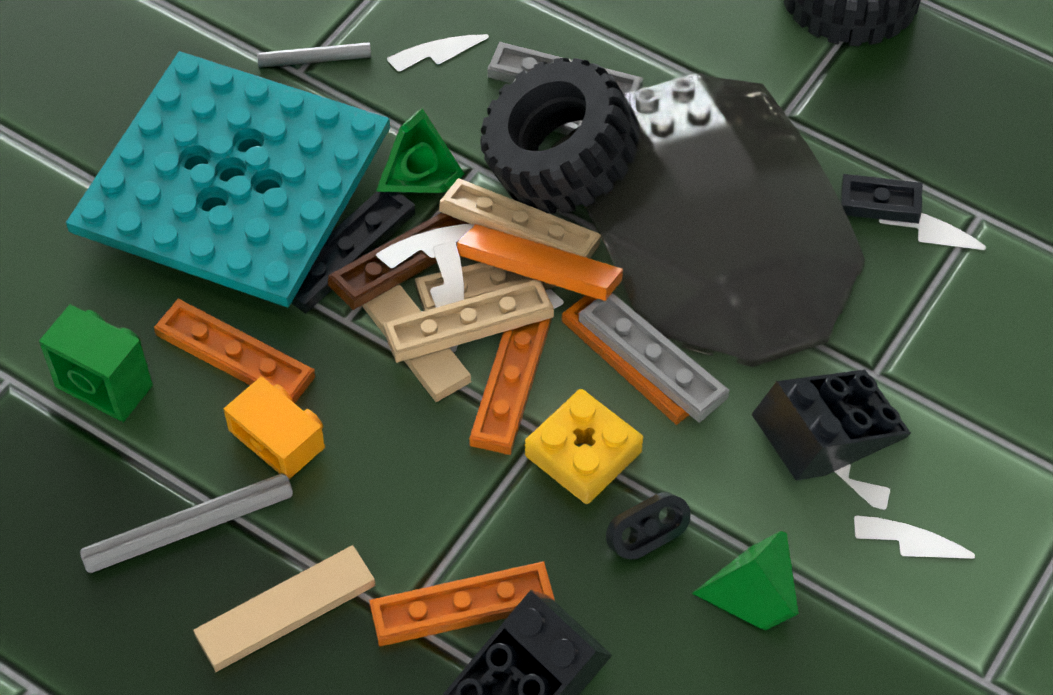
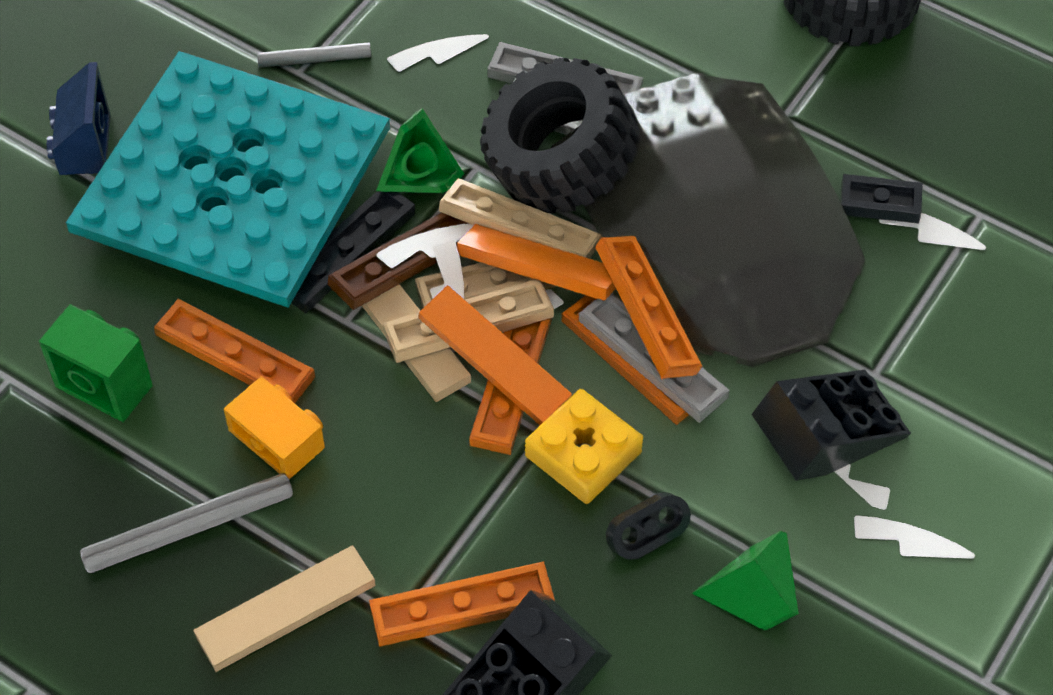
(80, 124): none -> dark blue slope
(494, 355): none -> orange tile
(648, 307): none -> orange tile

